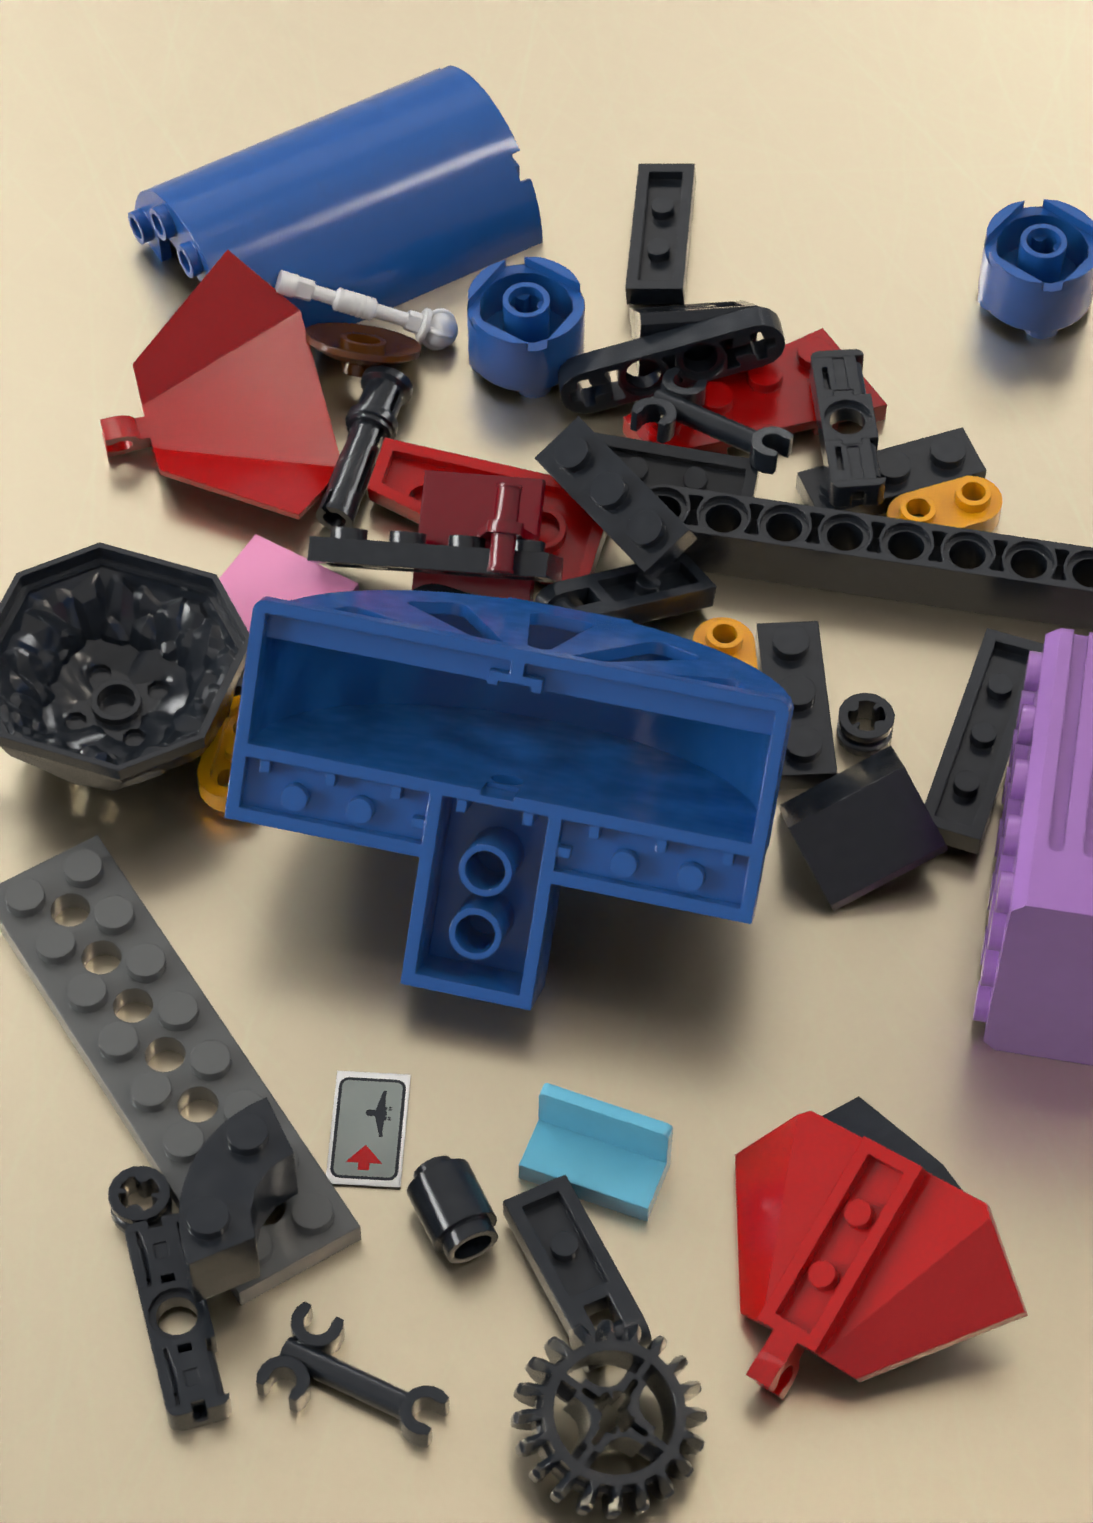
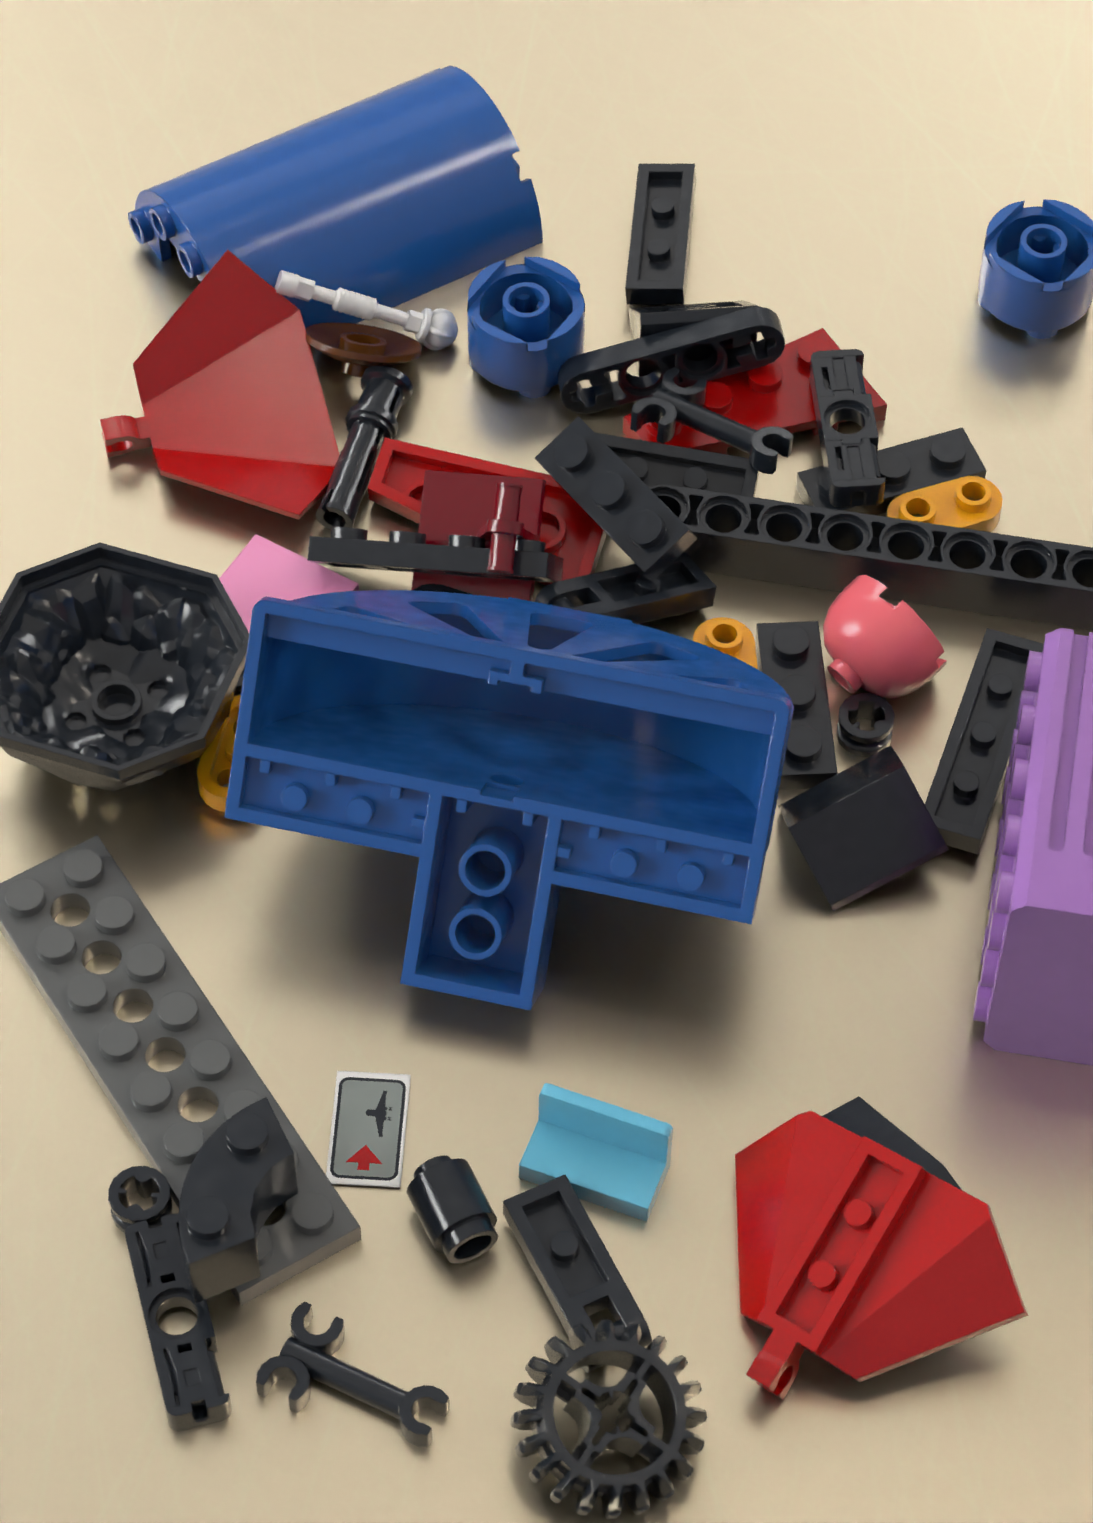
(879, 644): none -> coral cylinder

